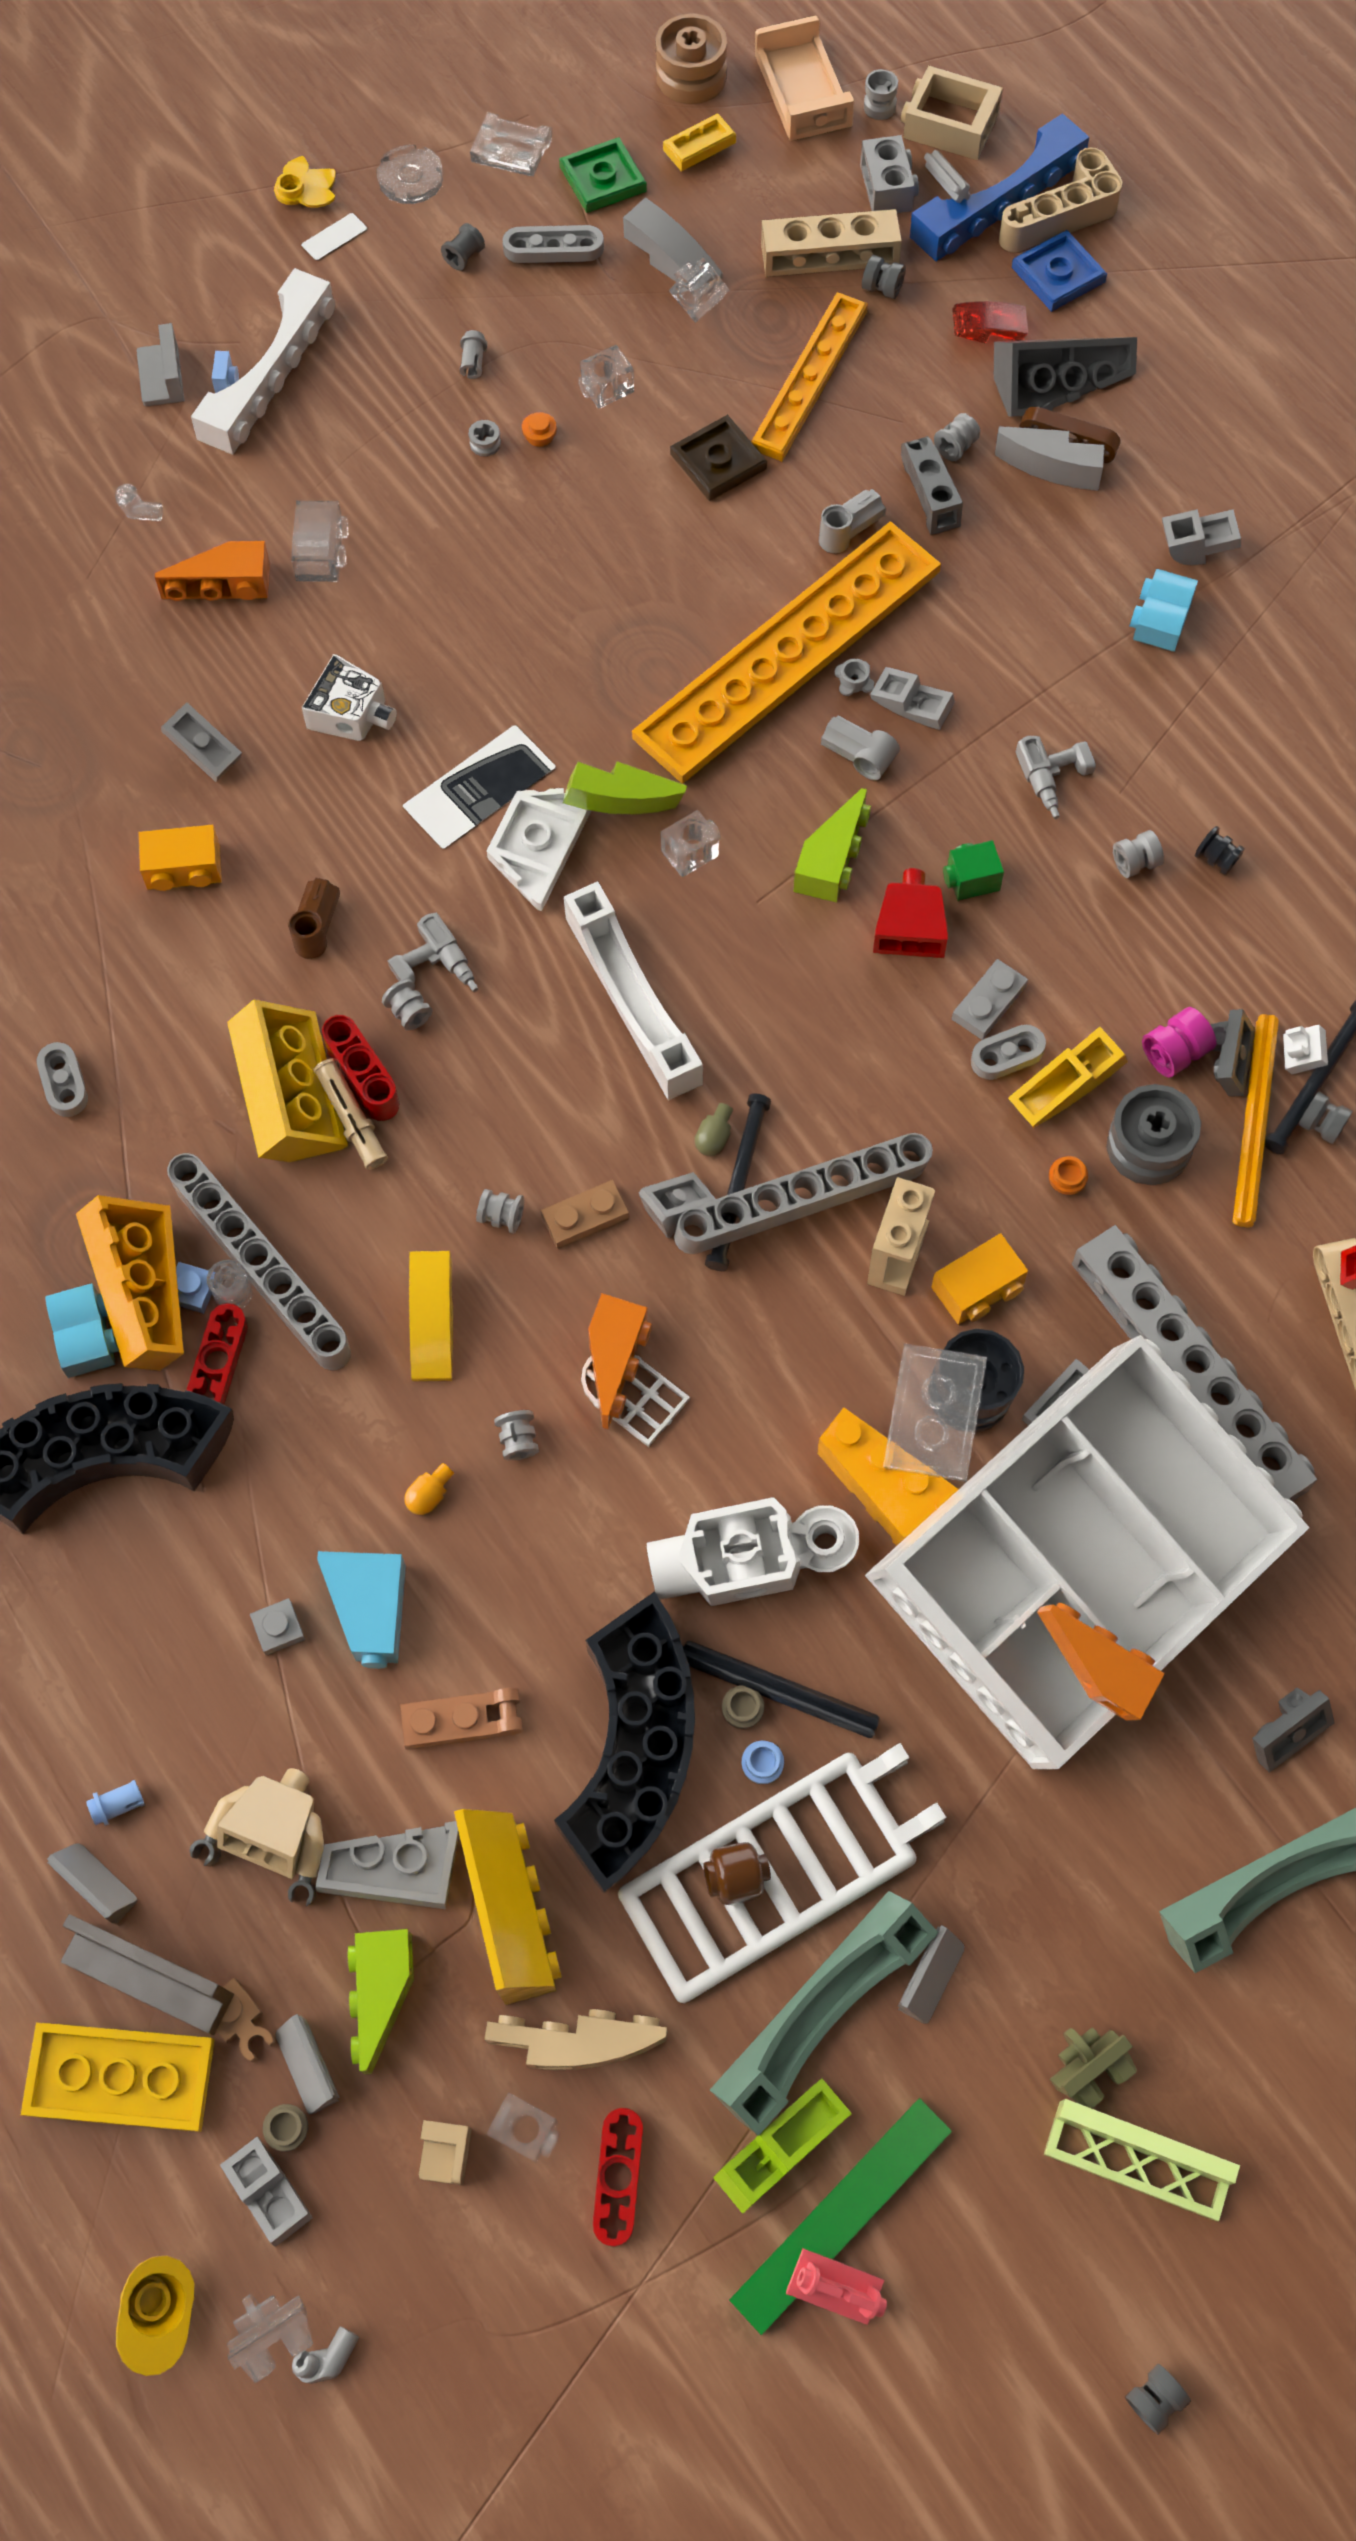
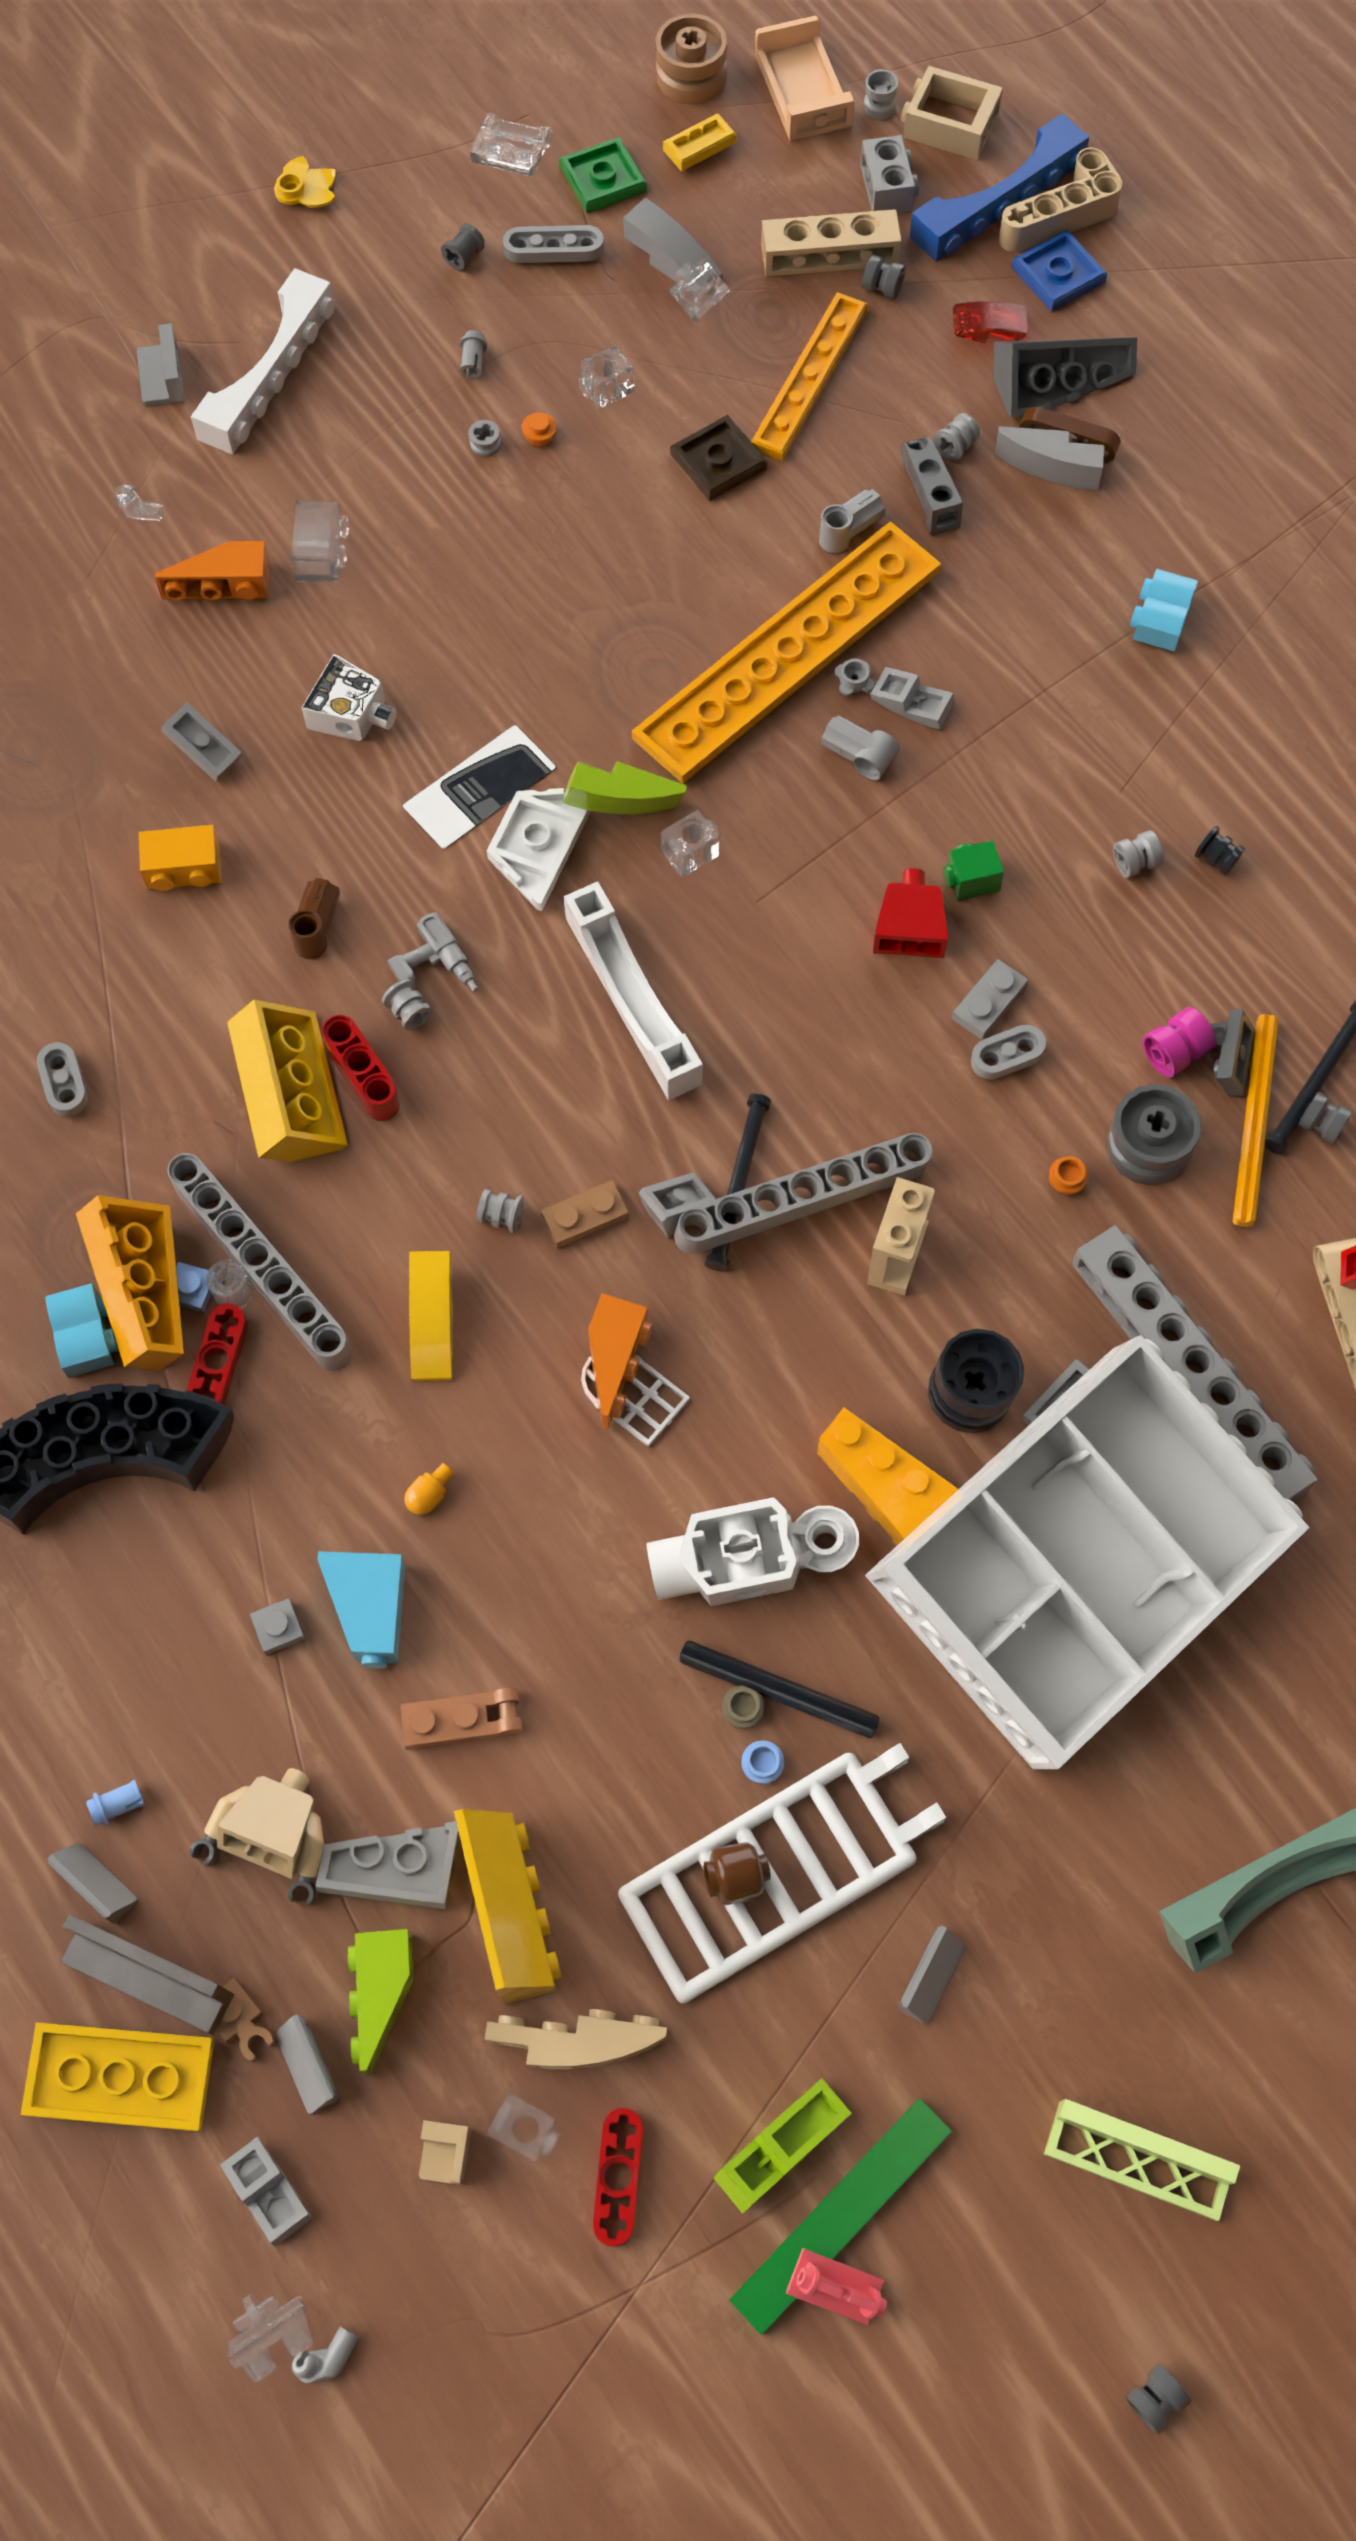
(155, 2315): yellow piece -> none
(223, 373): light blue plate -> none
(285, 2127): dark tan plate -> none
(334, 236): white sticker -> none
(369, 1151): tan pin -> none
(410, 174): clear tile -> none
(517, 1434): light grey bush -> none
(644, 1746): black brick -> none
(714, 1131): olive cylinder -> none
(763, 2074): sand green arch -> none
(827, 852): lime slope -> none
(935, 1412): clear tile -> none
(947, 176): light grey axle -> none
(980, 1280): light orange brick -> none
(1041, 768): light grey piece -> none
(1068, 1078): yellow slope -> none
(1089, 2057): olive hips -> none
(1108, 1672): orange slope -> none
(1195, 537): light grey brick -> none
(1301, 1722): dark grey hinge -> none
(1305, 1048): white tile -> none

